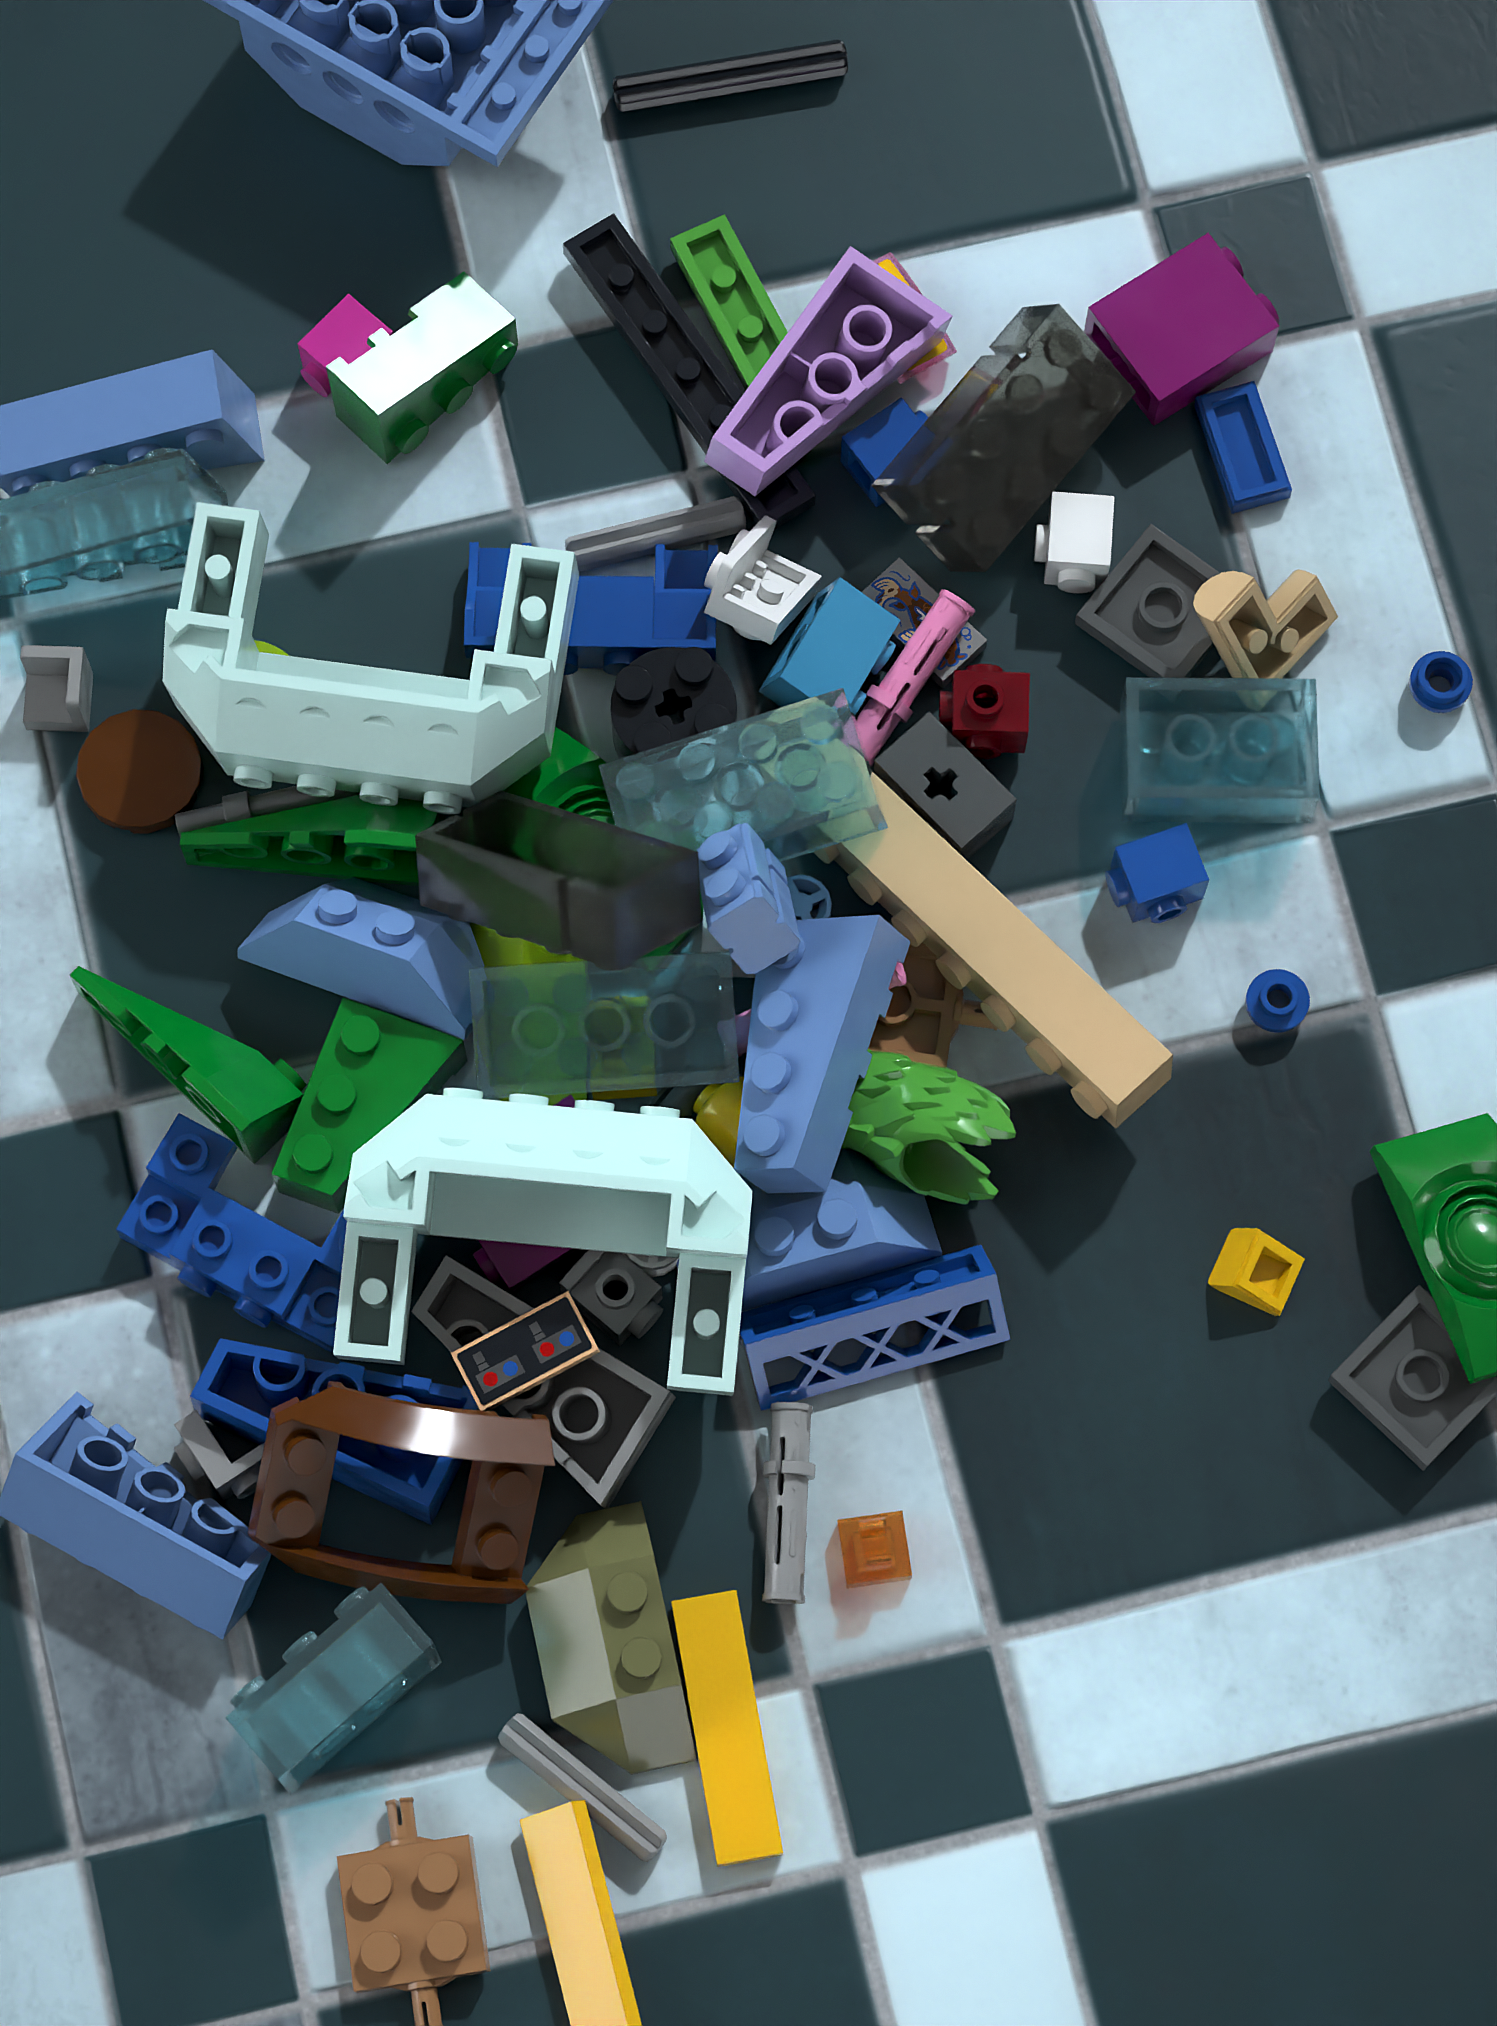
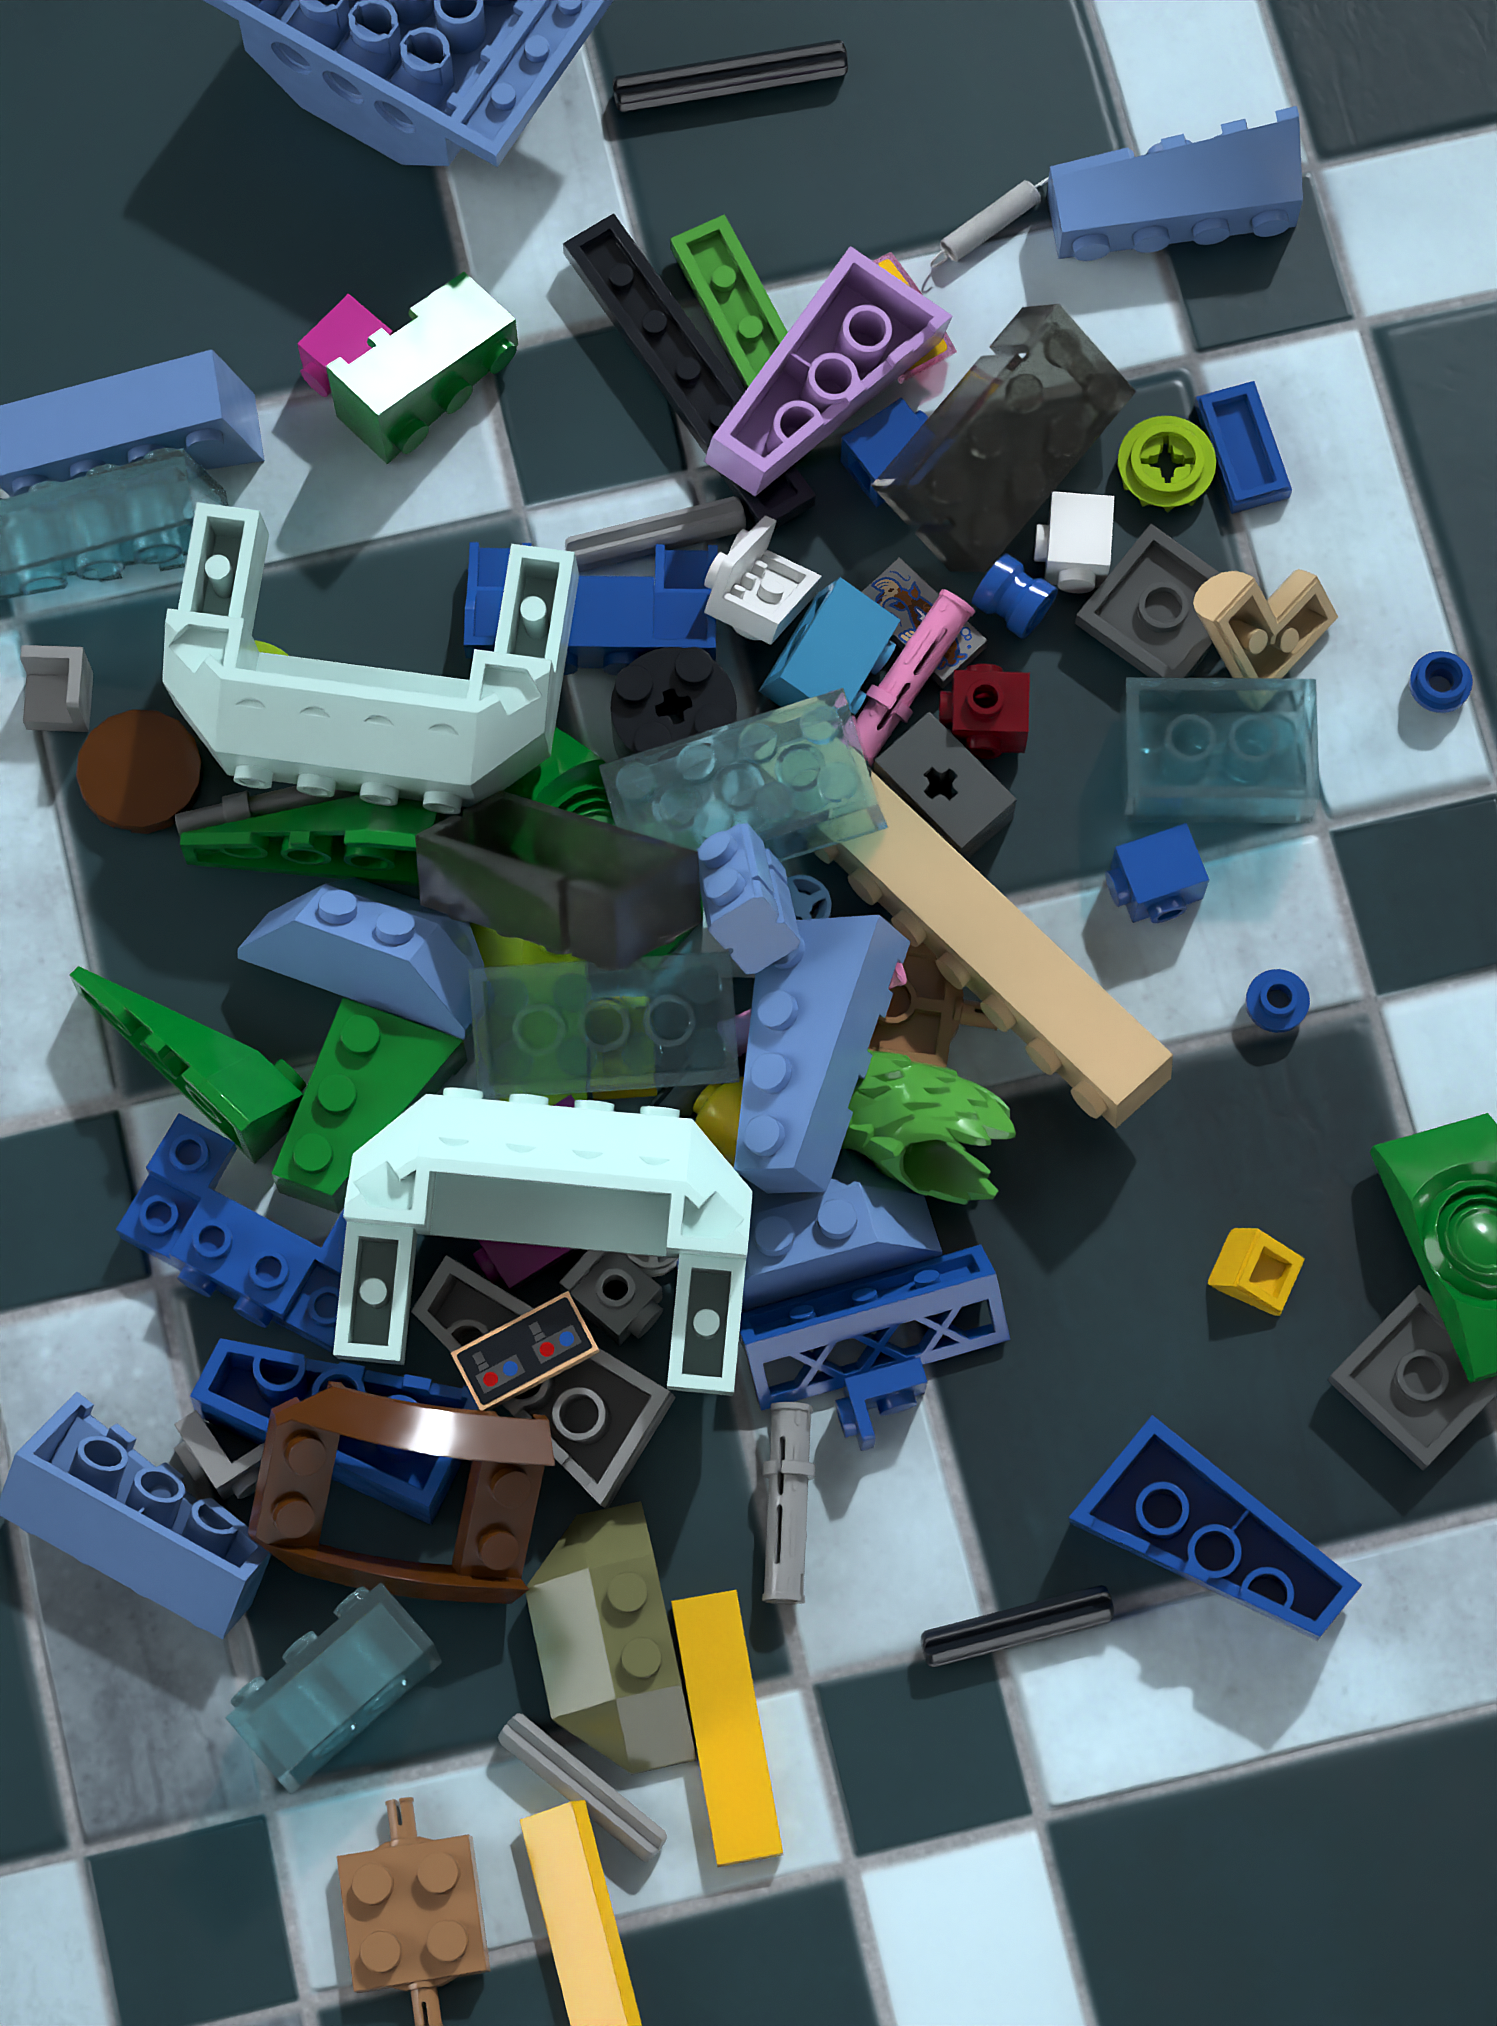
(874, 1549): clear orange tile -> none
(887, 1388): none -> blue bracket
(989, 221): none -> white piece
(1014, 596): none -> blue wheel
(1017, 1626): none -> black axle
(1180, 191): none -> medium blue wedge
(1183, 327): magenta brick -> none
(1187, 447): none -> lime gear
(1205, 1527): none -> blue wedge

